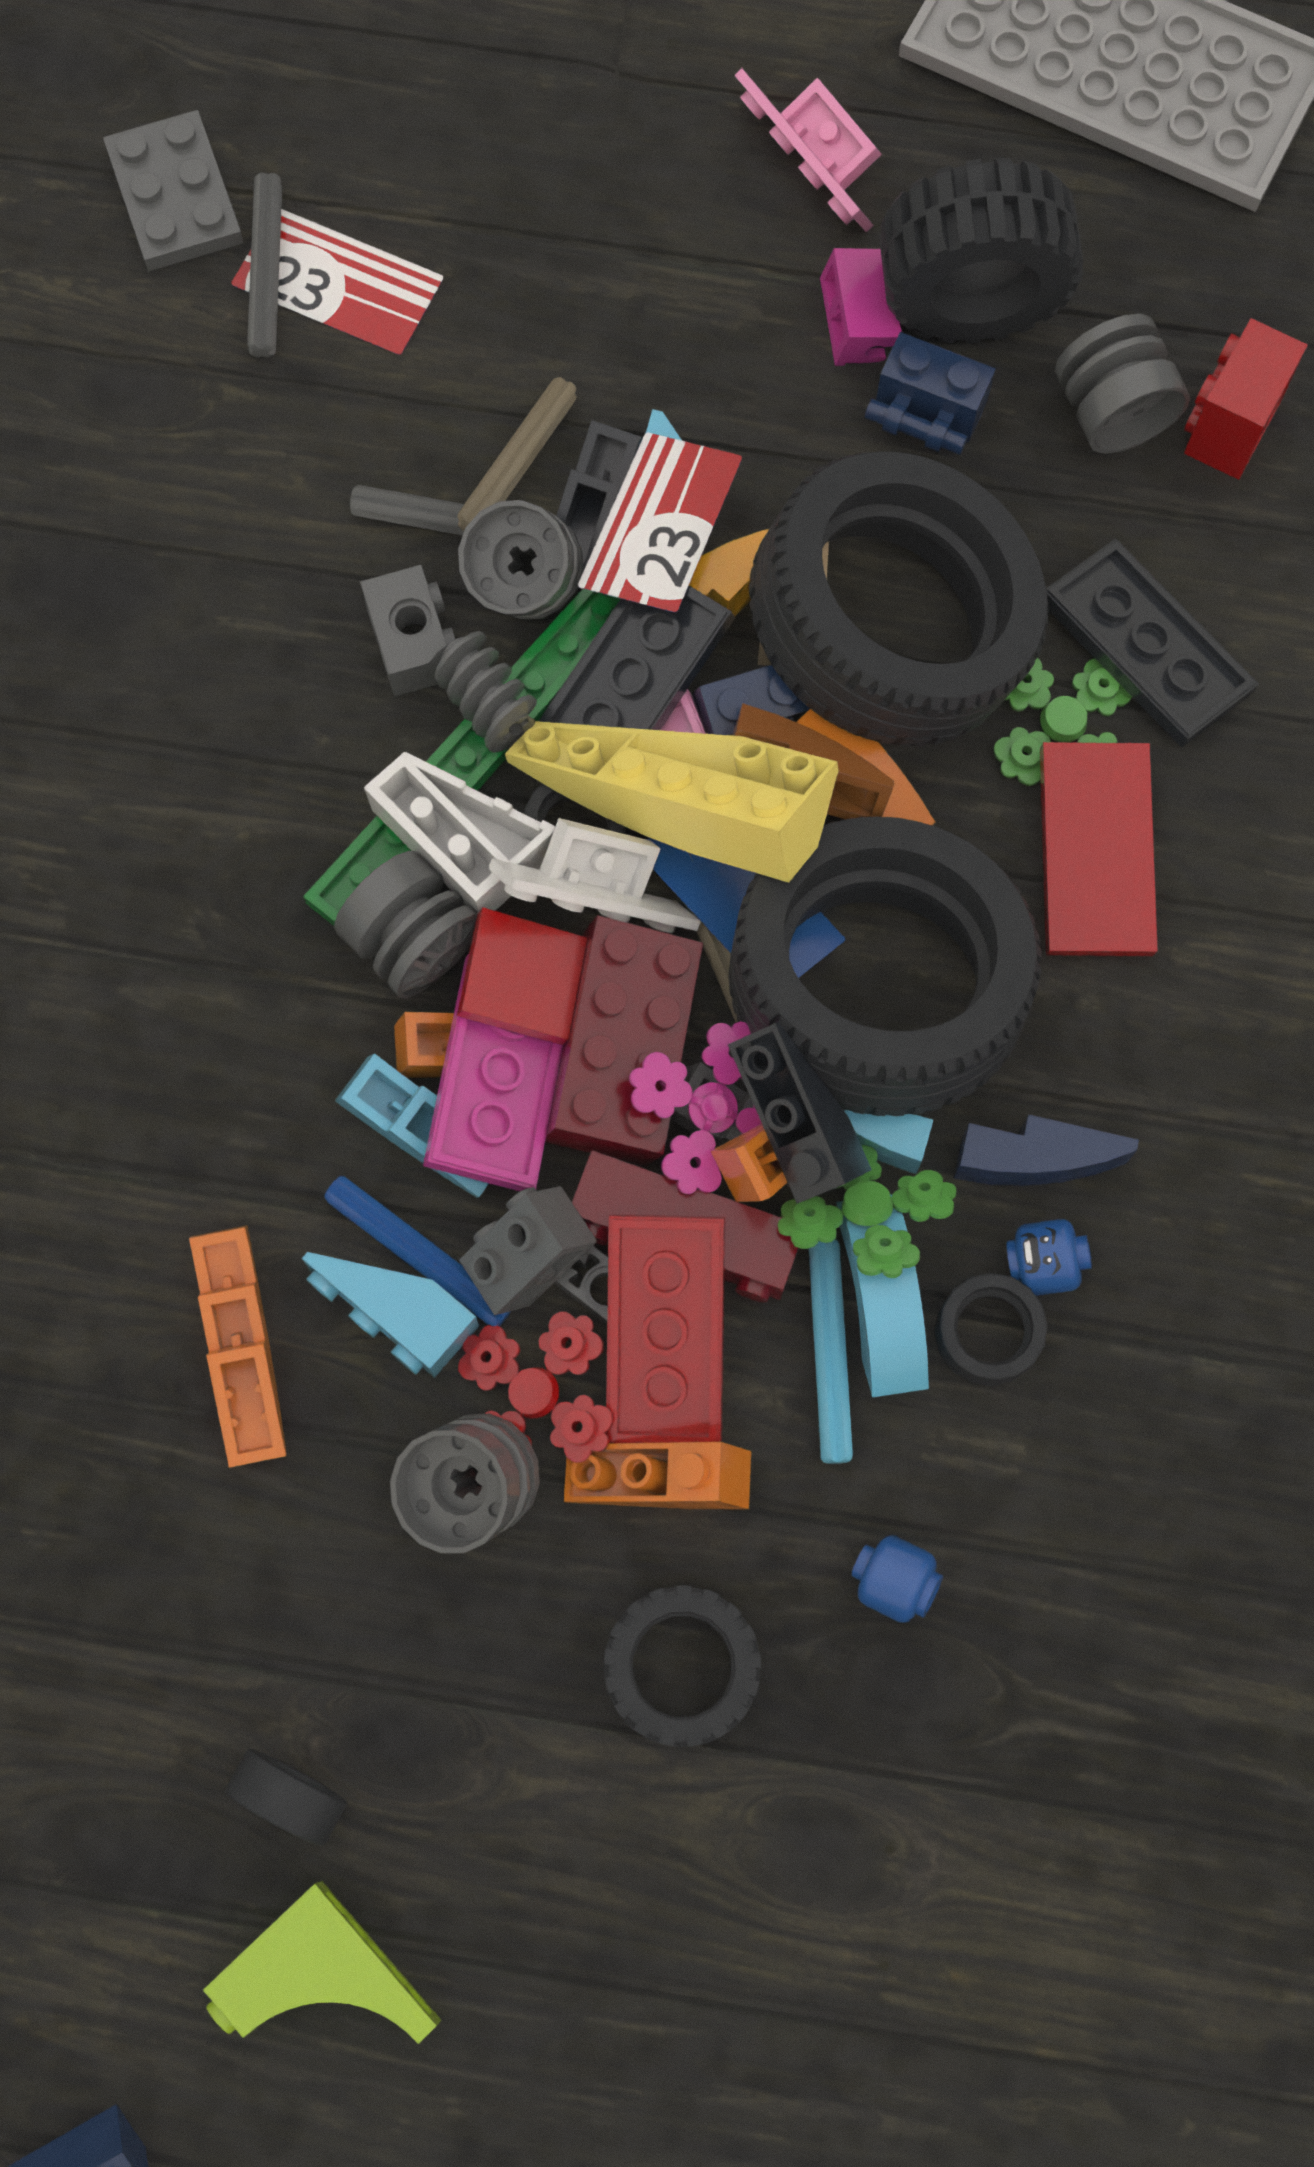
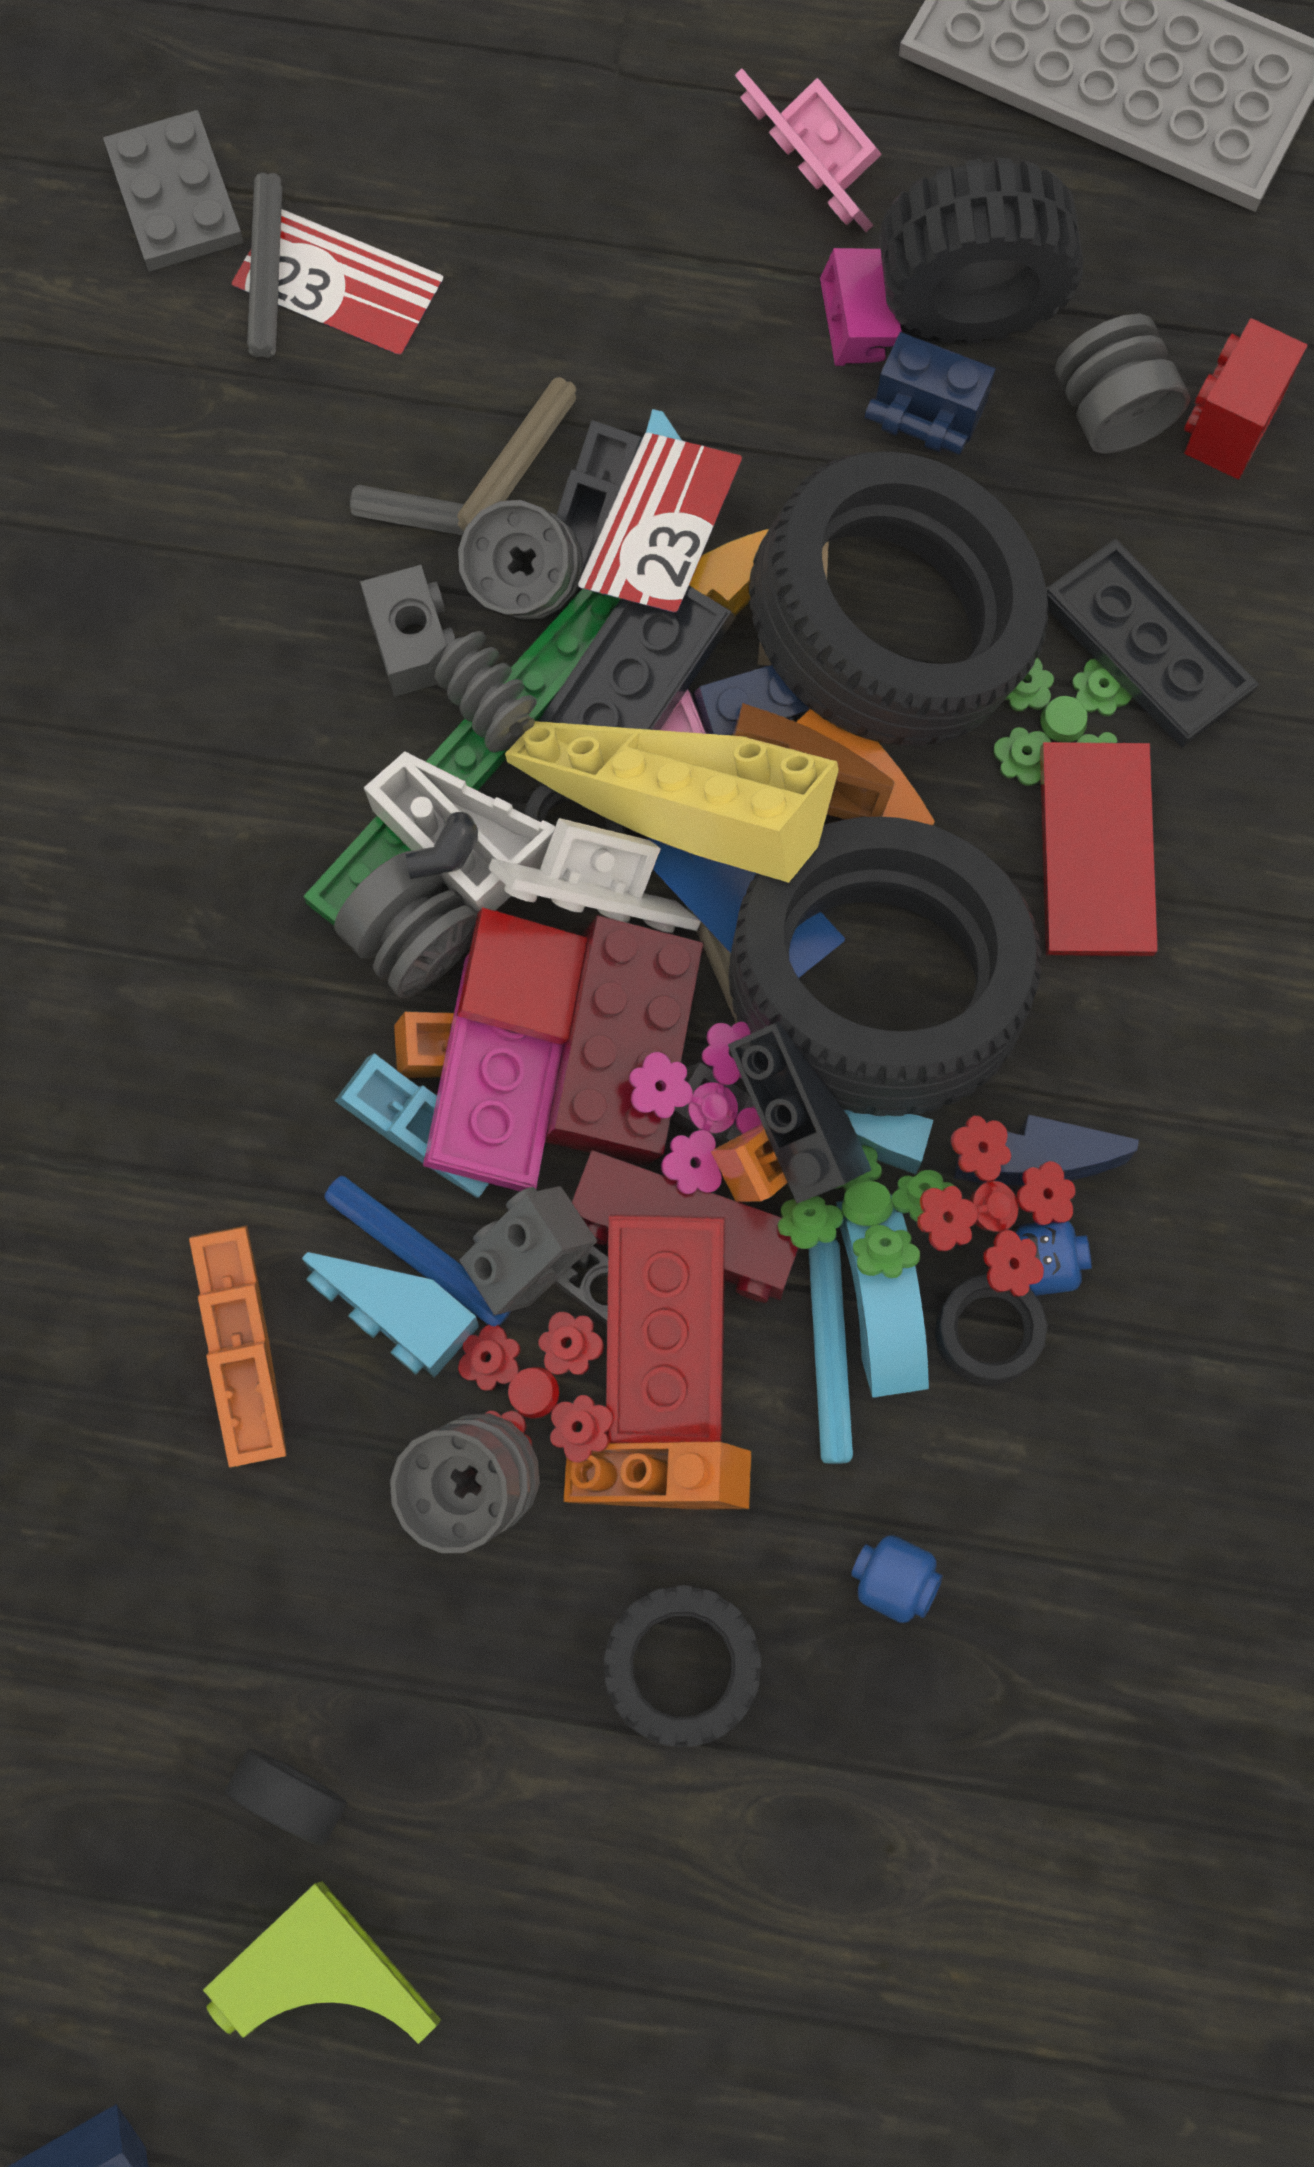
(449, 851): none -> black arm
(996, 1206): none -> red plant

